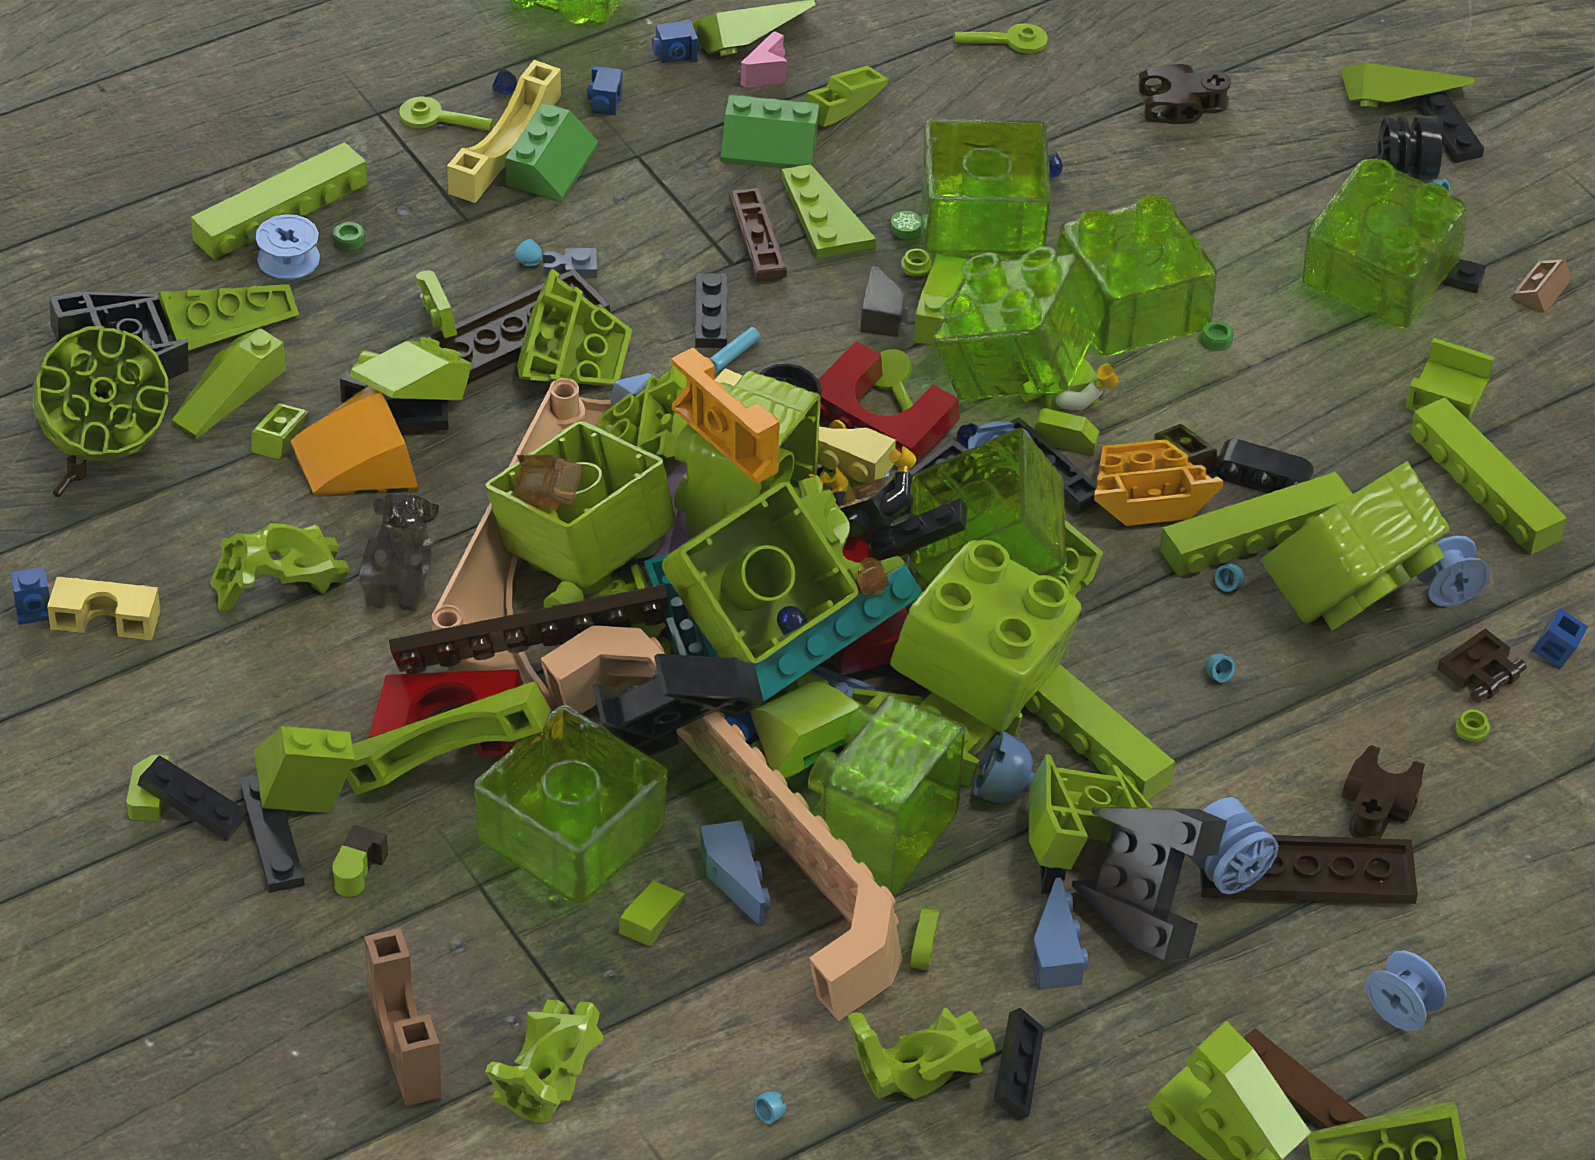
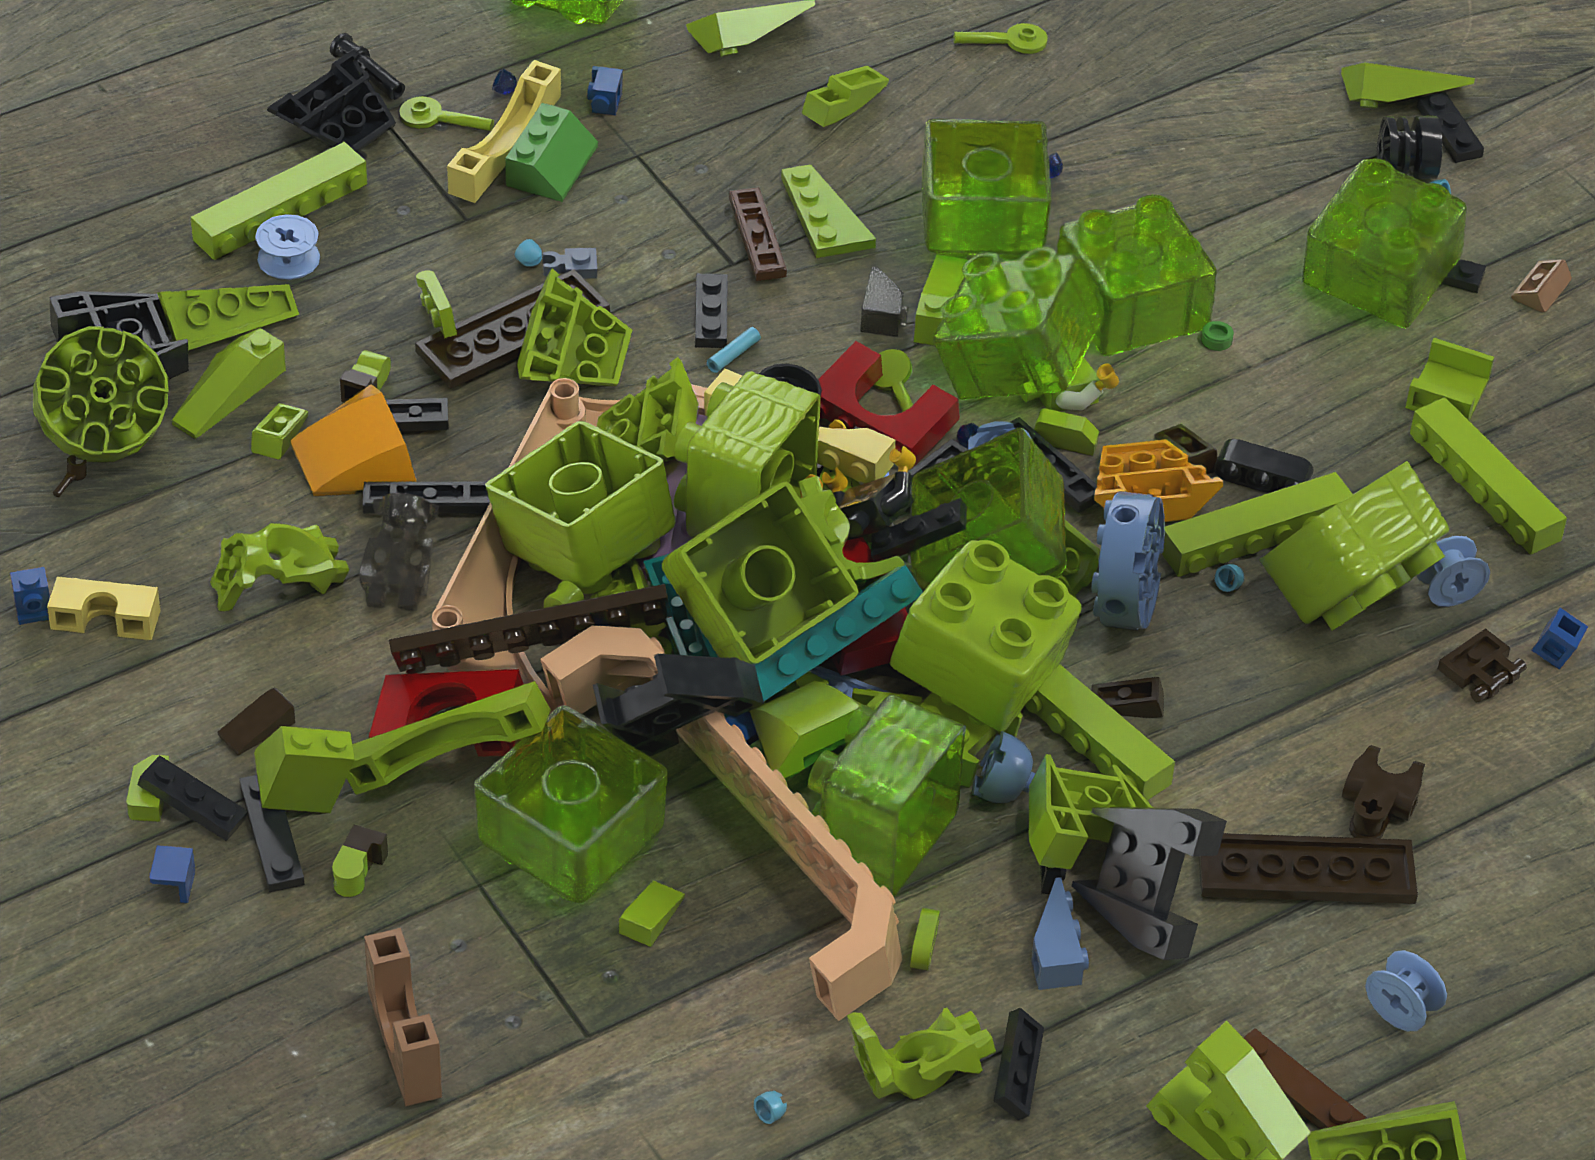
(174, 867): none -> blue panel
(258, 721): none -> dark brown slope
(338, 107): none -> black wedge
(348, 236): bright green tile -> none
(377, 74): none -> black pin
(416, 371): lime slope -> none
(450, 496): none -> black plate
(547, 481): clear orange window -> none
(553, 1043): lime hips -> none
(629, 386): light blue slope -> none
(675, 42): blue brick -> none
(730, 866): medium blue slope -> none
(741, 434): light orange piece -> none
(765, 63): bright pink slope -> none
(769, 132): bright green slope -> none
(790, 619): hinge -> none
(872, 577): clear orange bar -> none
(906, 225): bright green tile -> none
(916, 263): lime plate -> none
(1129, 560): none -> medium blue brick
(1133, 697): none -> dark brown slope
(1184, 93): dark brown piece -> none
(1223, 664): medium azure hinge -> none
(1244, 848): light blue wheel -> none
(1472, 726): lime plate -> none

